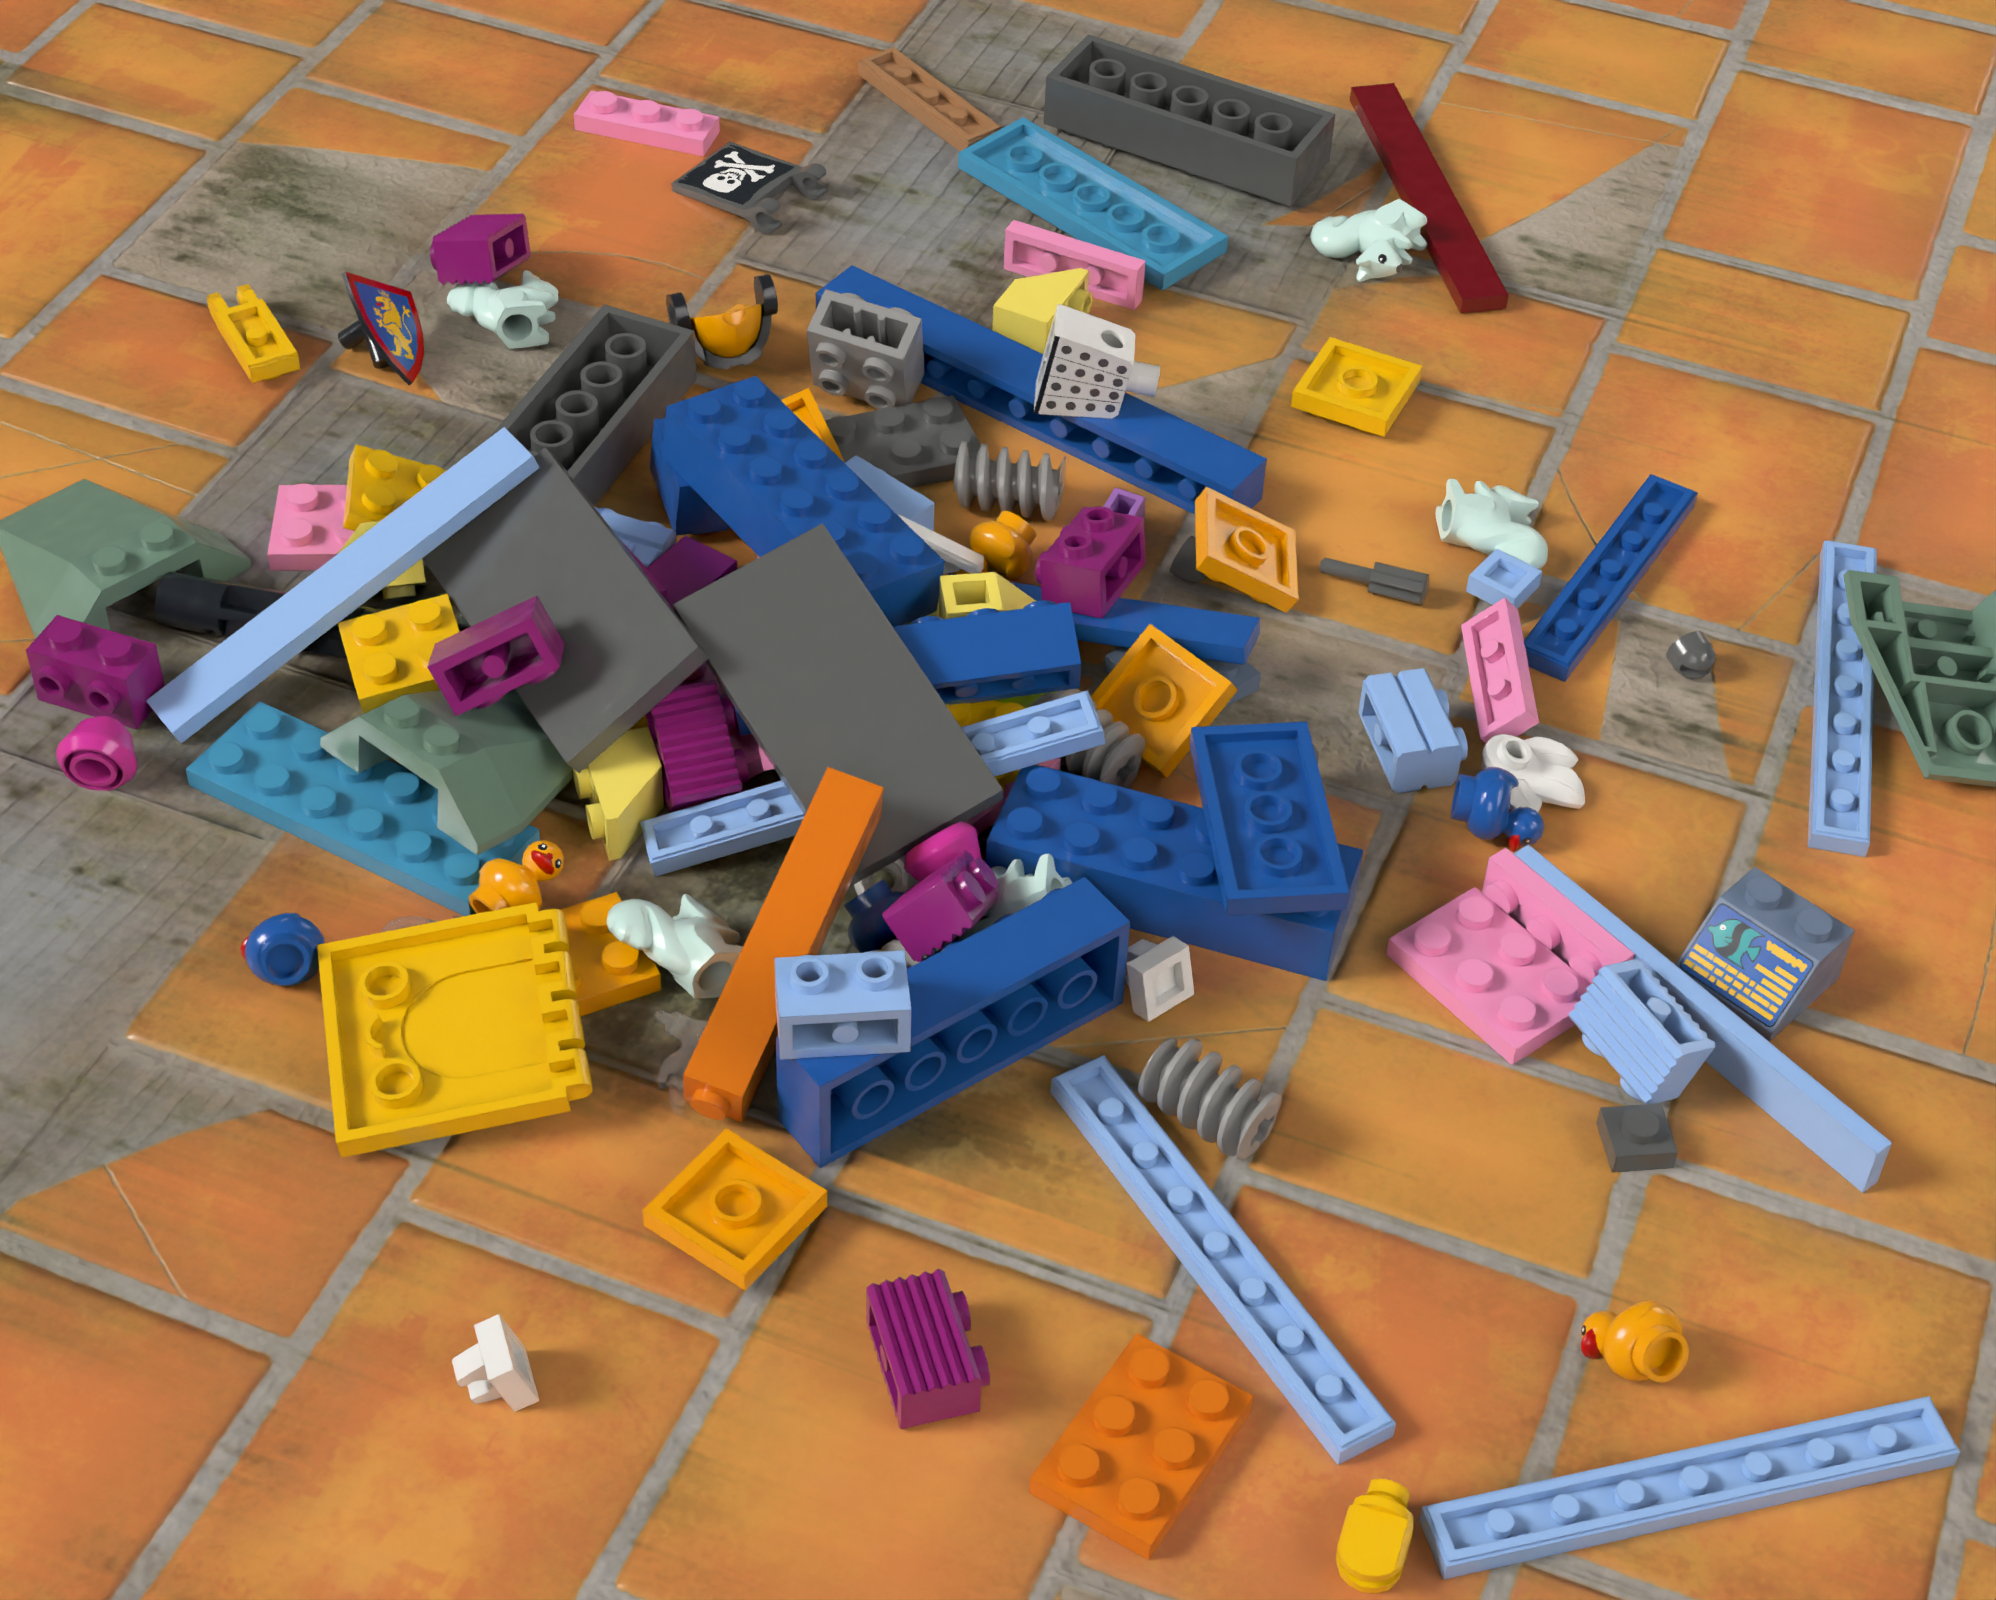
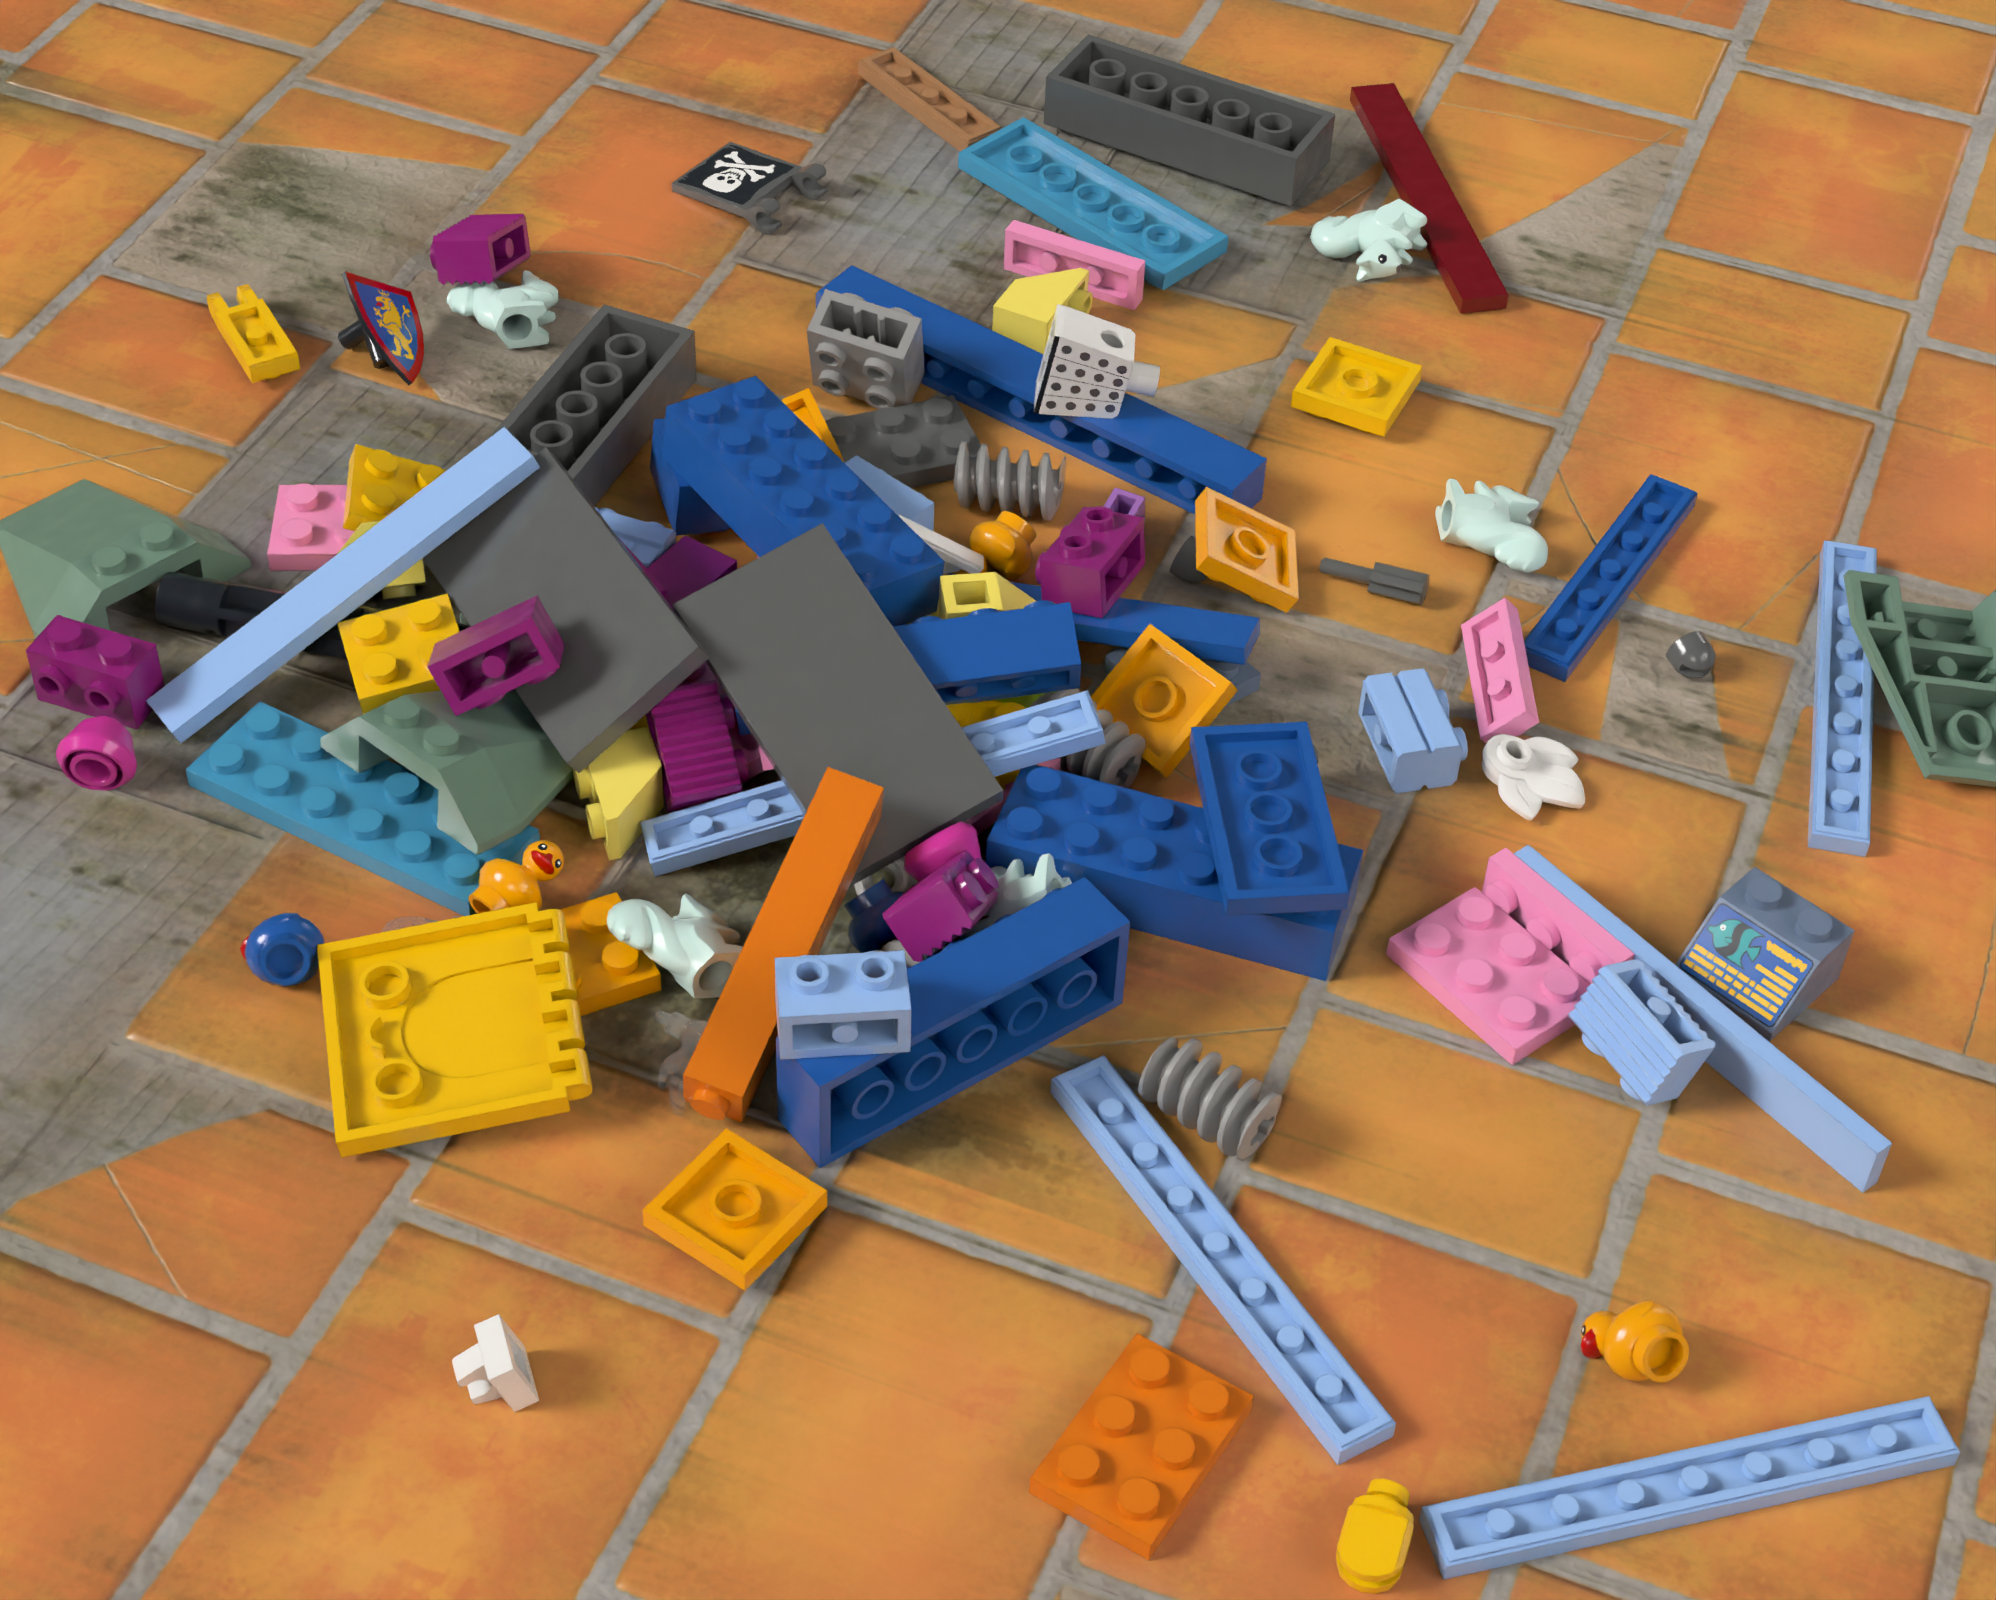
(647, 123): bright pink plate -> none
(730, 336): cap -> none
(925, 1349): magenta brick -> none
(1158, 976): white tile -> none
(1485, 805): blue animal -> none
(1504, 577): light blue plate -> none
(1636, 1137): dark grey plate -> none

